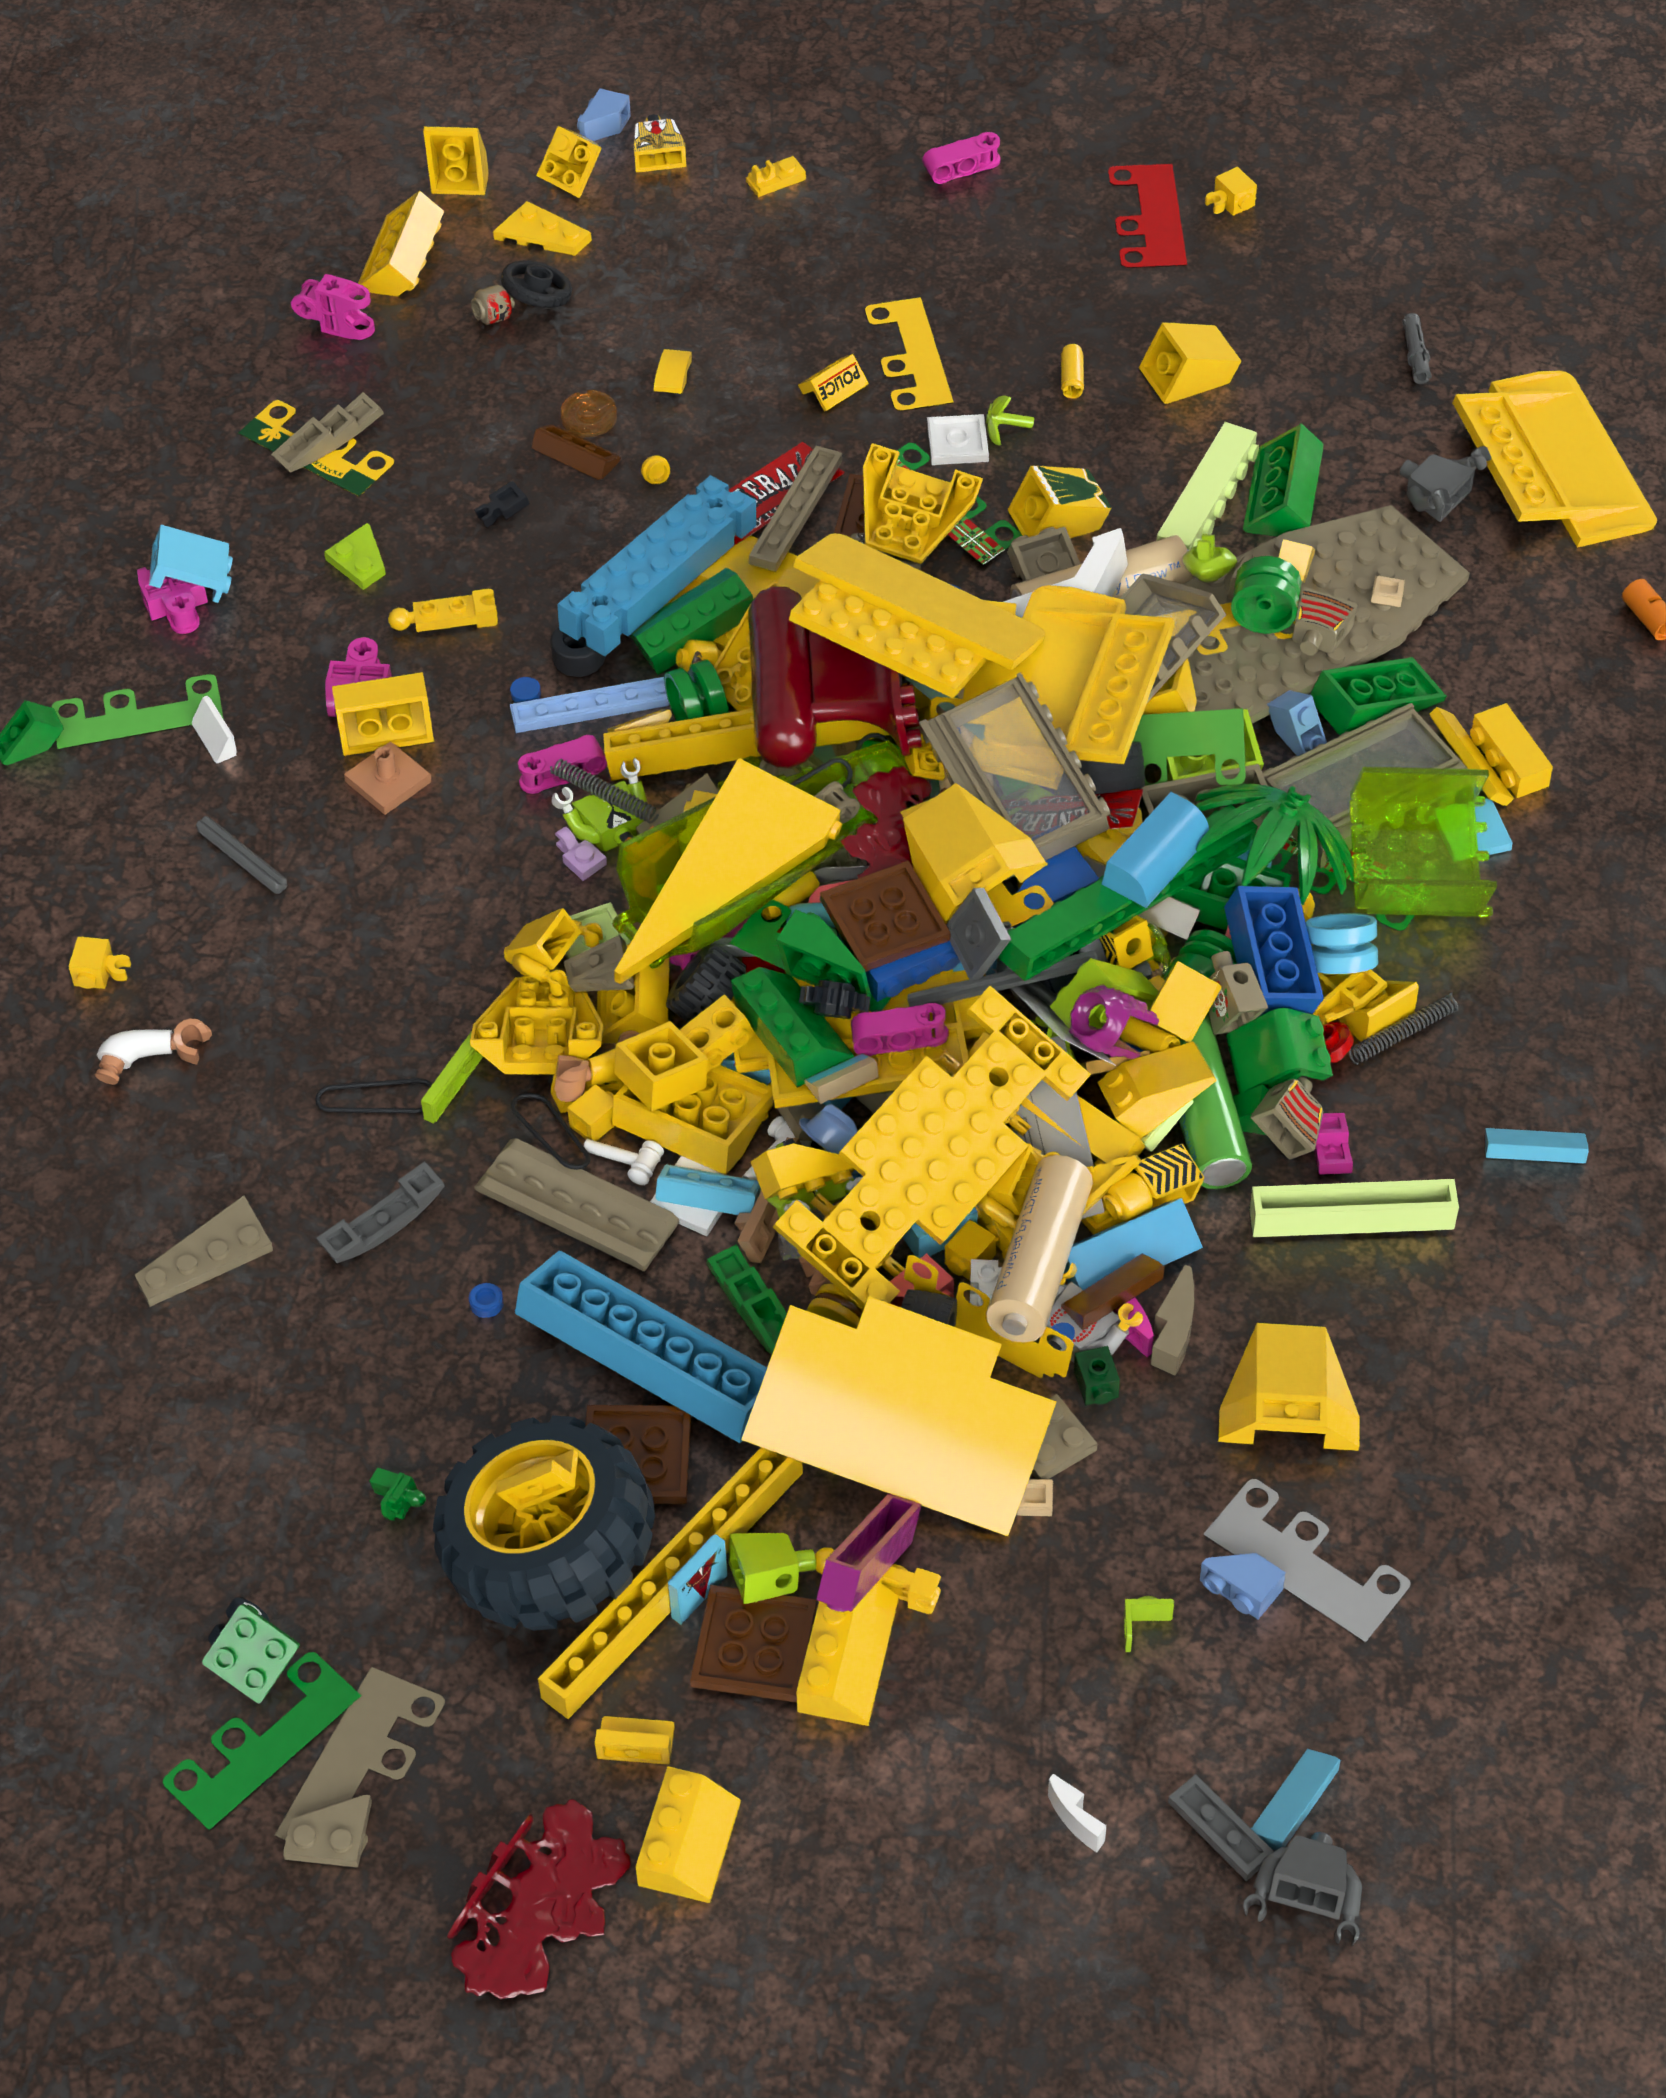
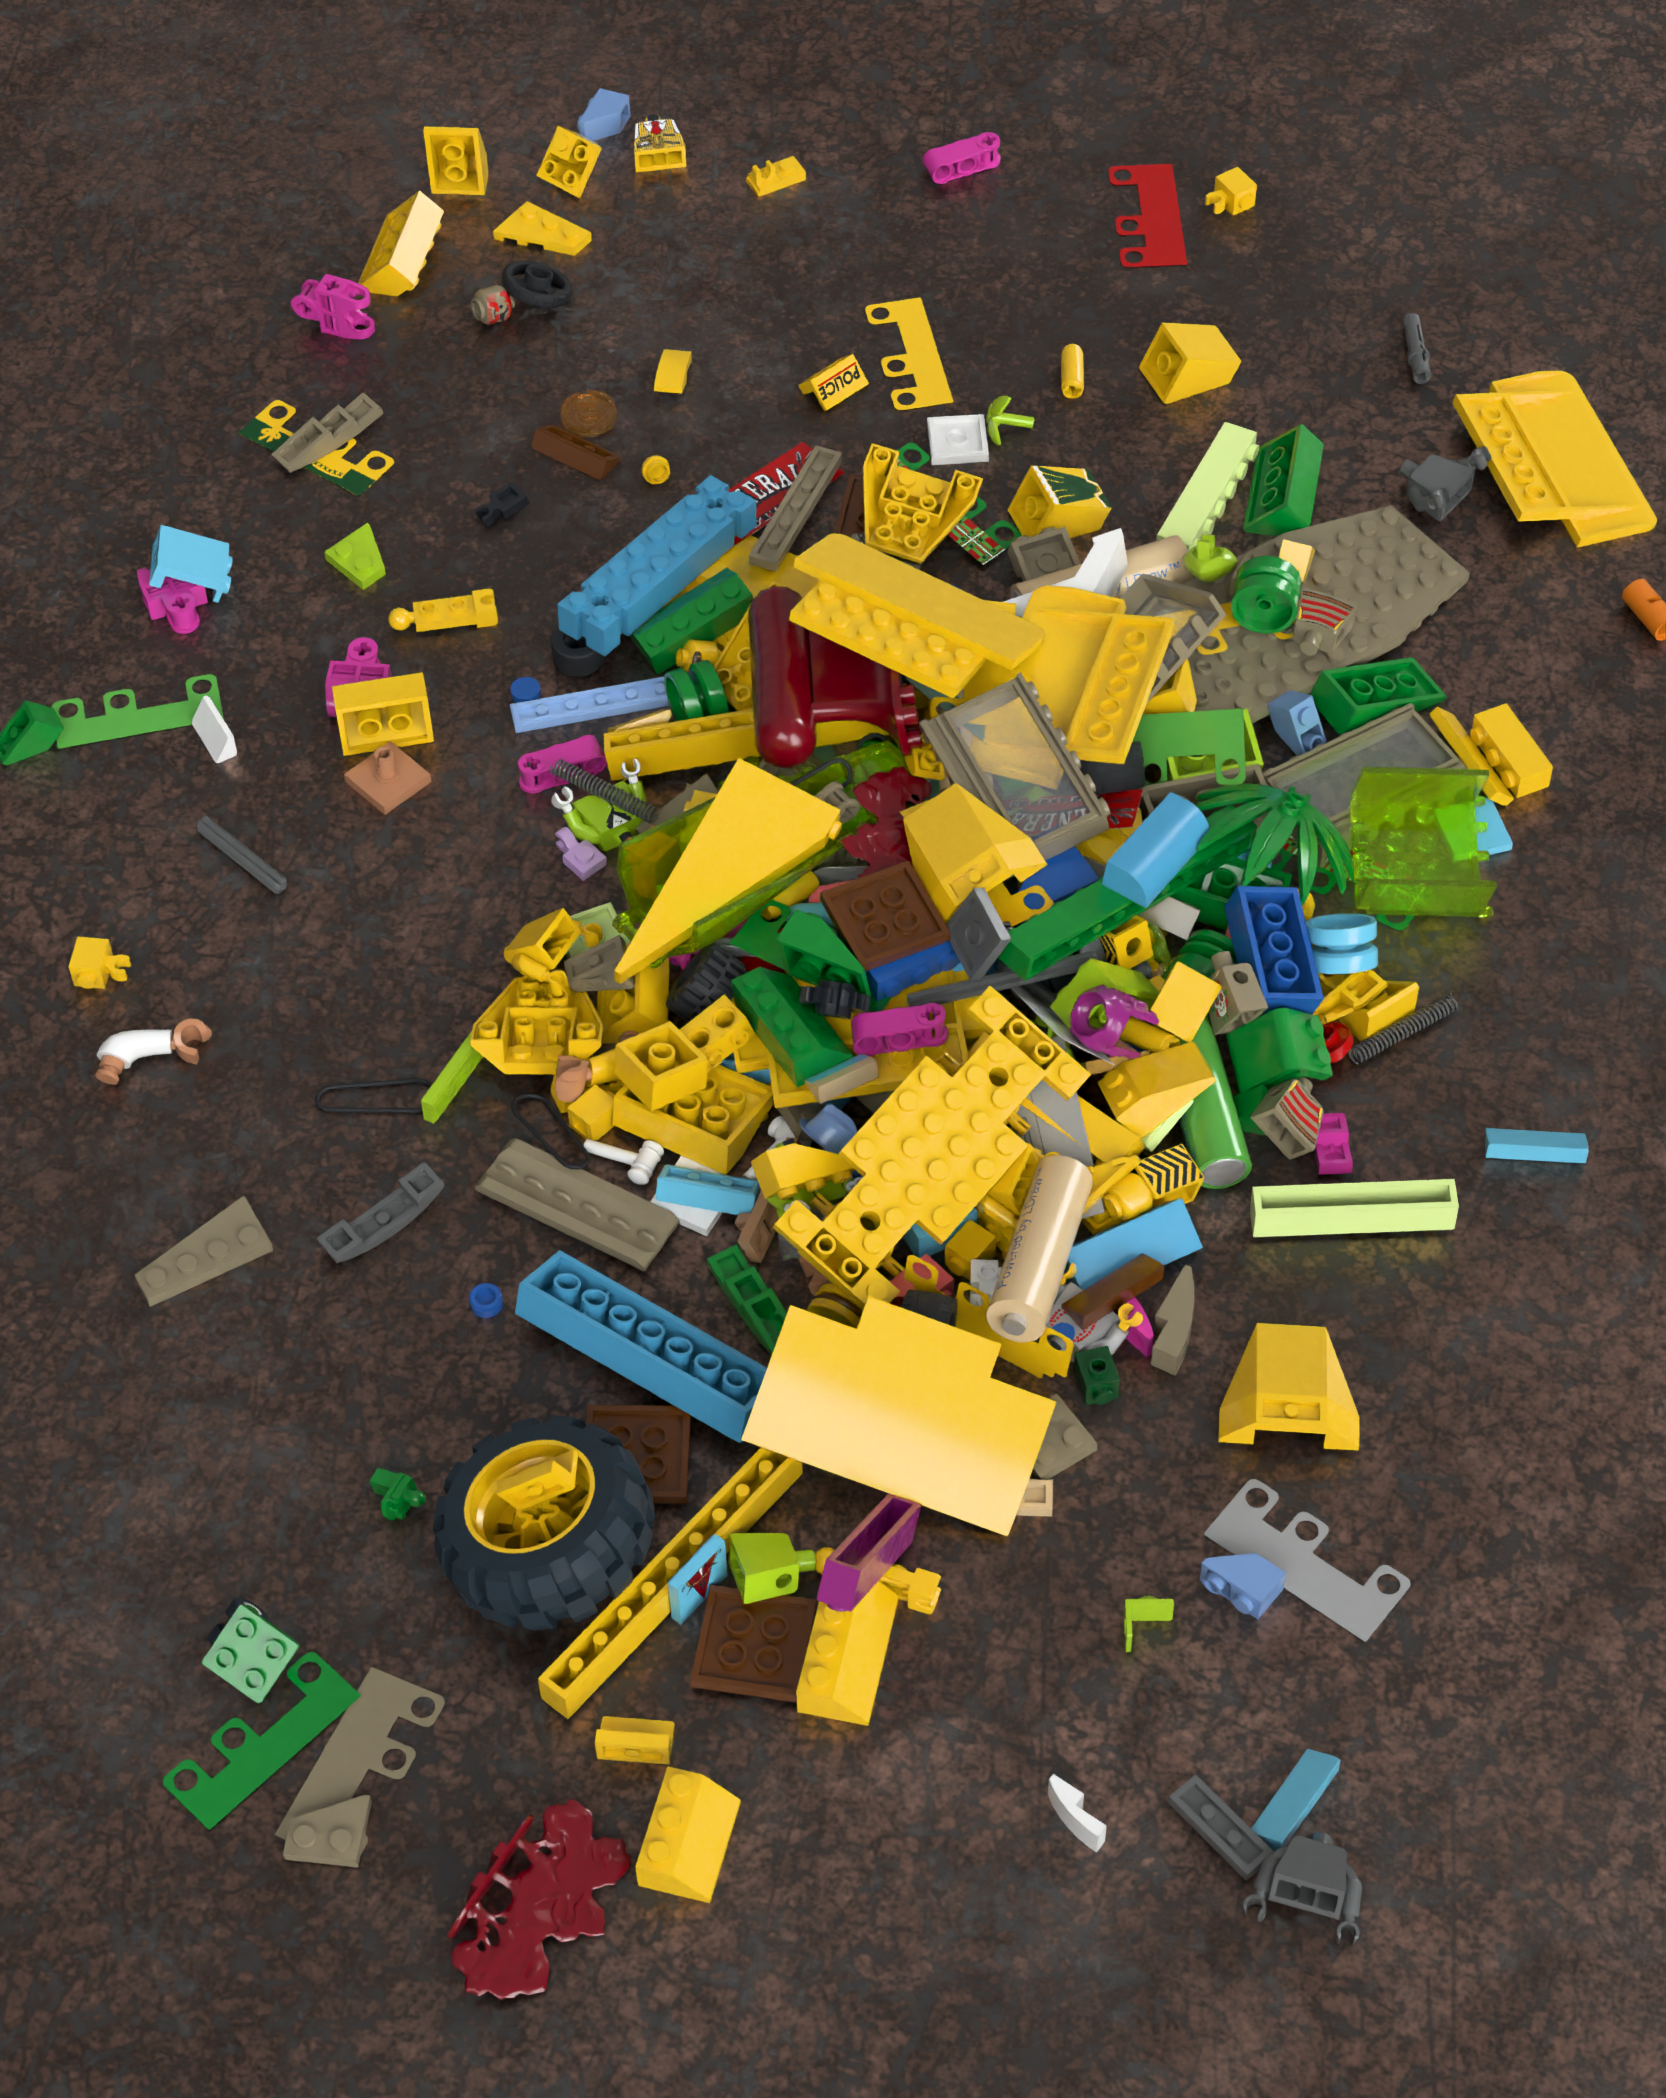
(1387, 591): tan tile -> none

